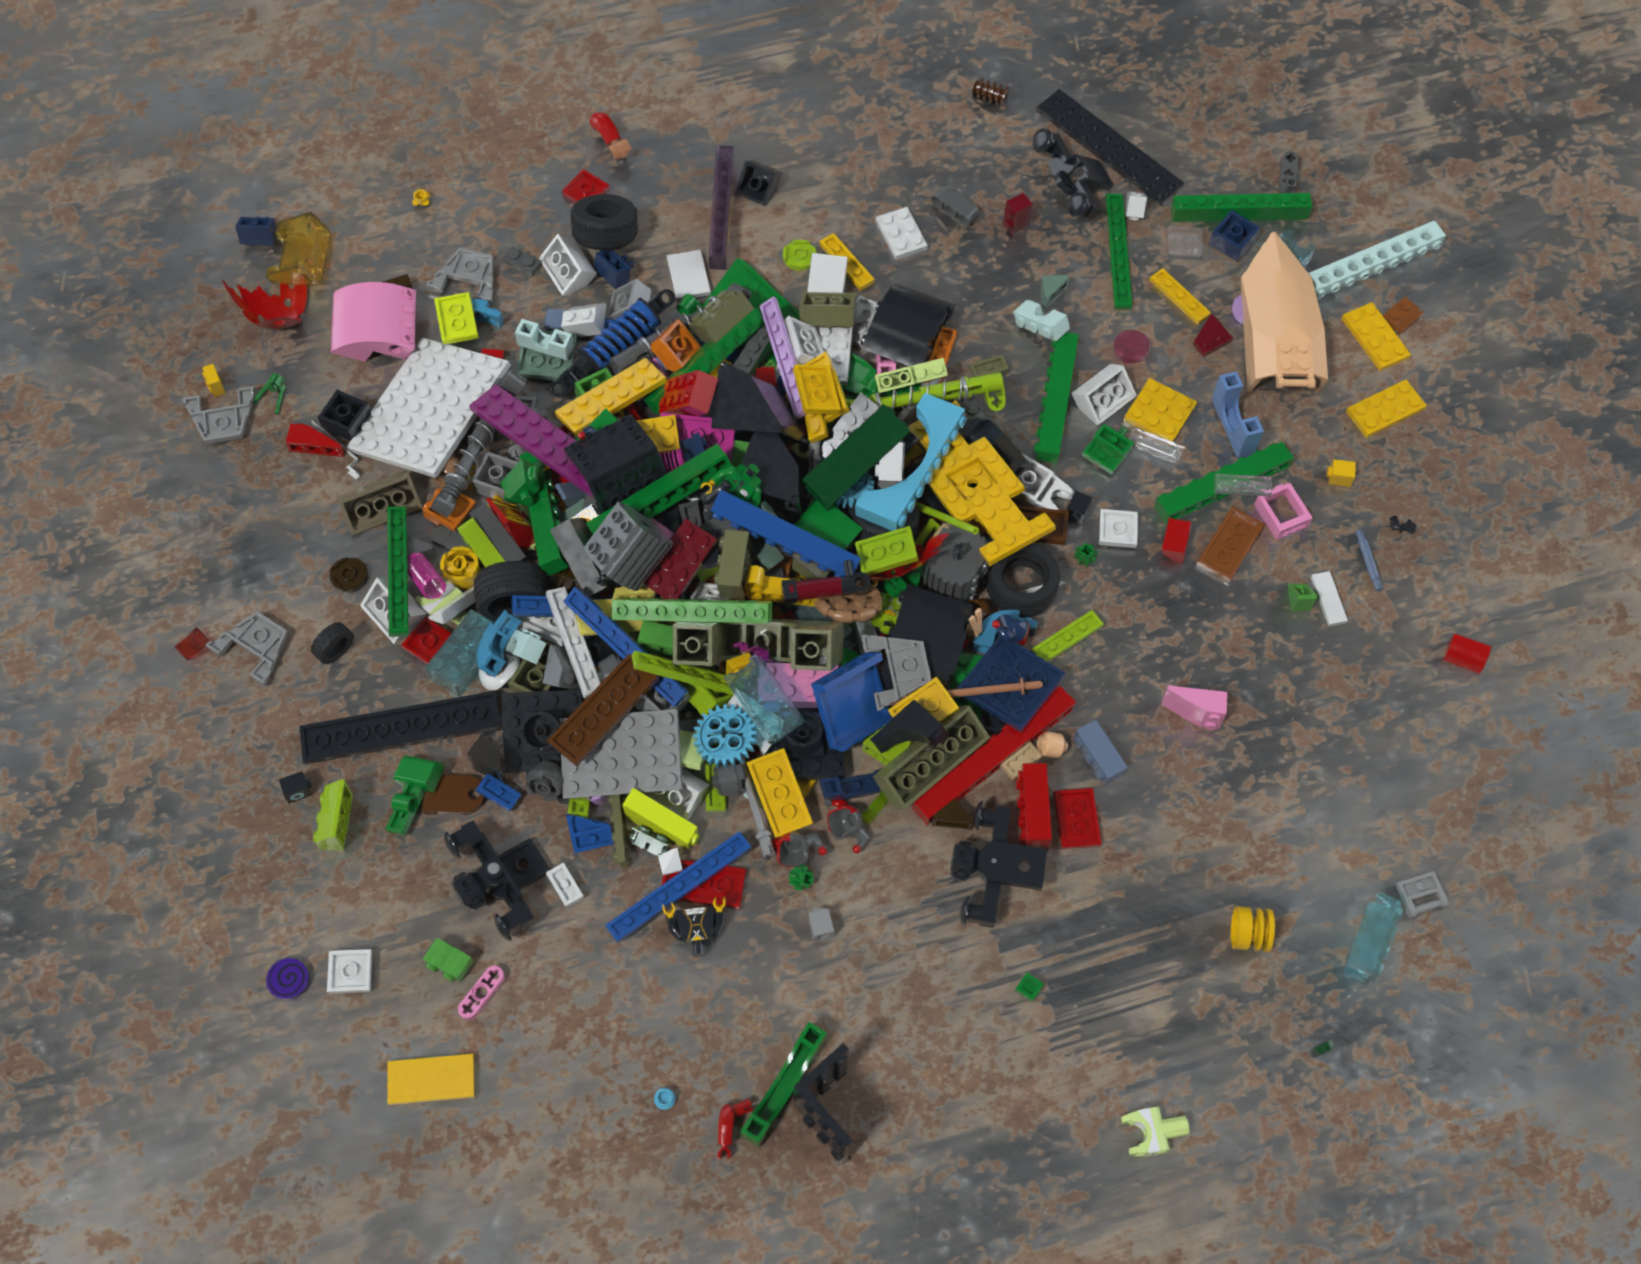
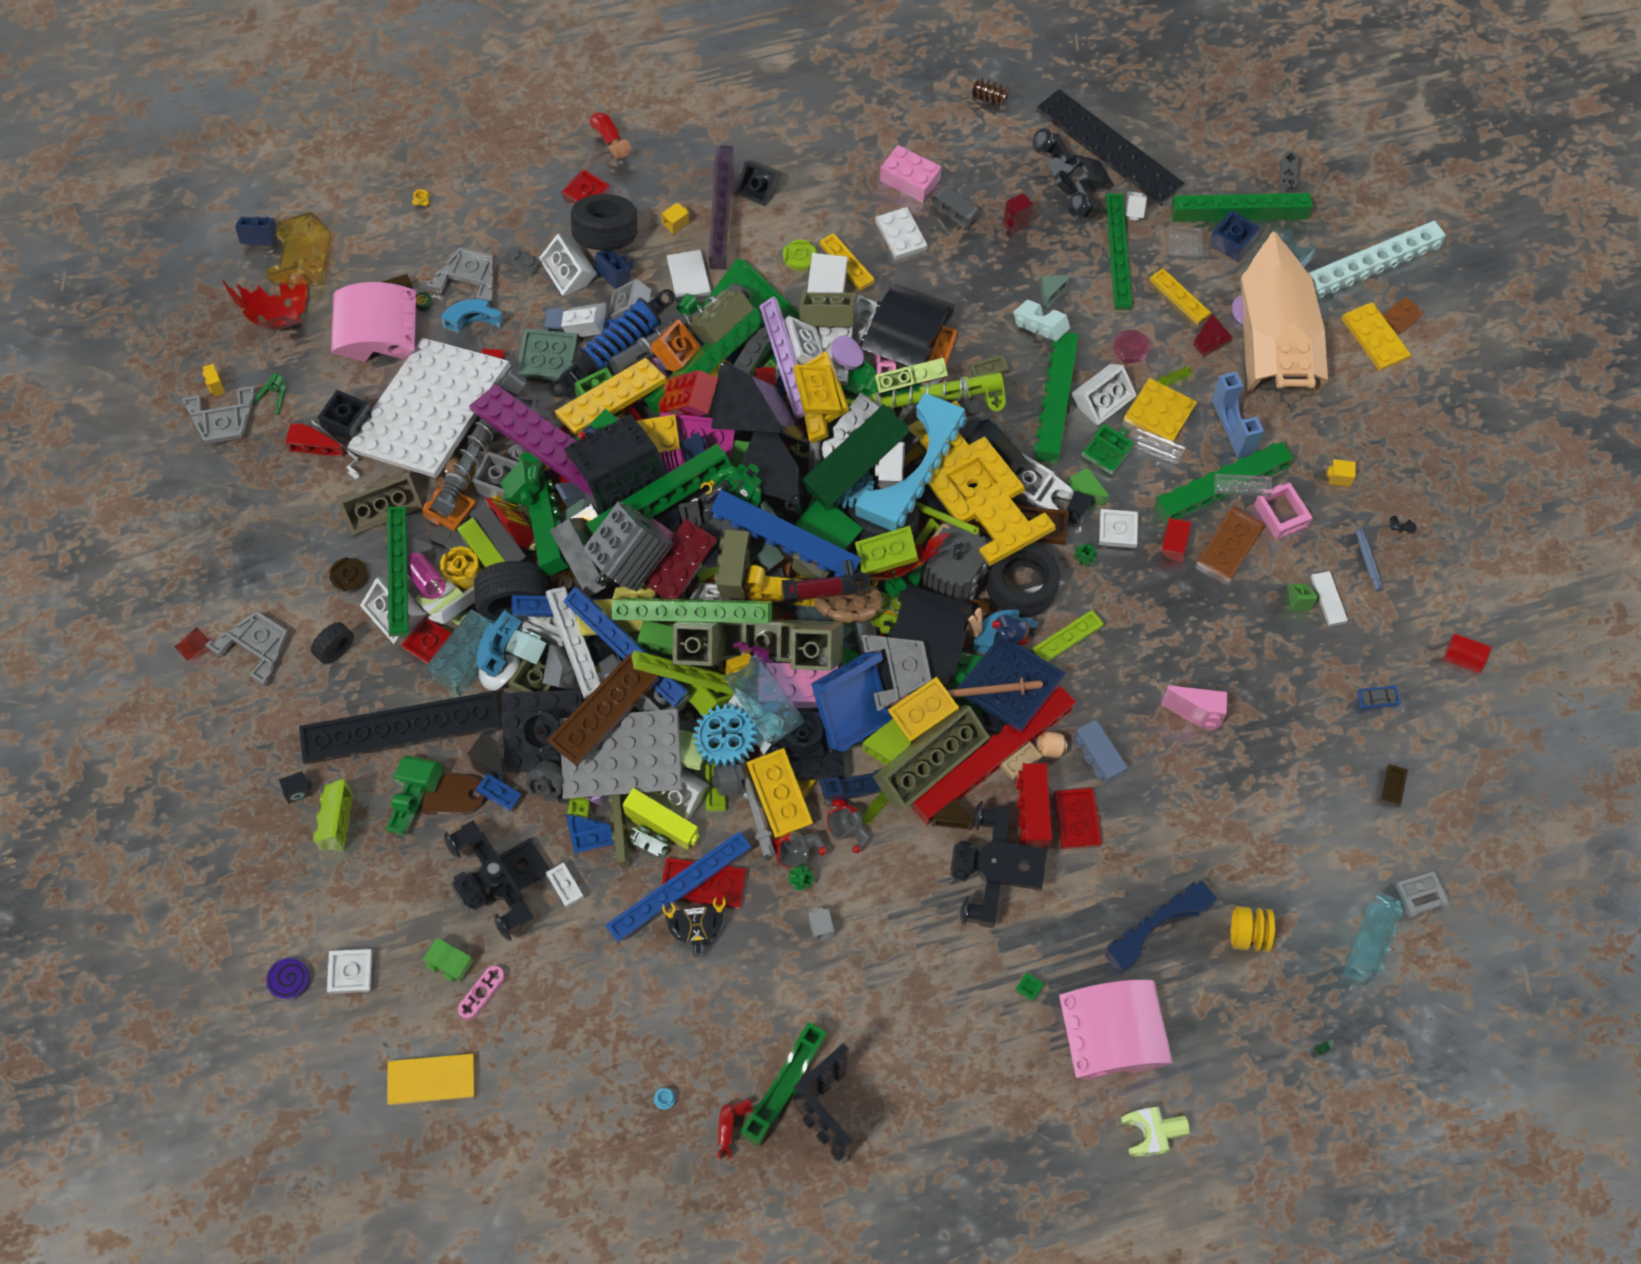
(423, 301): none -> dark green tile
(456, 318): neon yellow tile -> none
(530, 336): light aqua arch -> none
(670, 862): white slope -> none
(675, 218): none -> yellow brick
(847, 352): none -> lavender tile
(910, 173): none -> bright pink brick
(910, 724): black arch -> none
(1087, 484): none -> bright green slope
(1115, 1028): none -> bright pink slope
(1175, 376): none -> clear neon green axle
(1193, 902): none -> dark blue arch
(1378, 697): none -> tile
(1386, 408): yellow plate -> none
(1393, 785): none -> dark brown tile

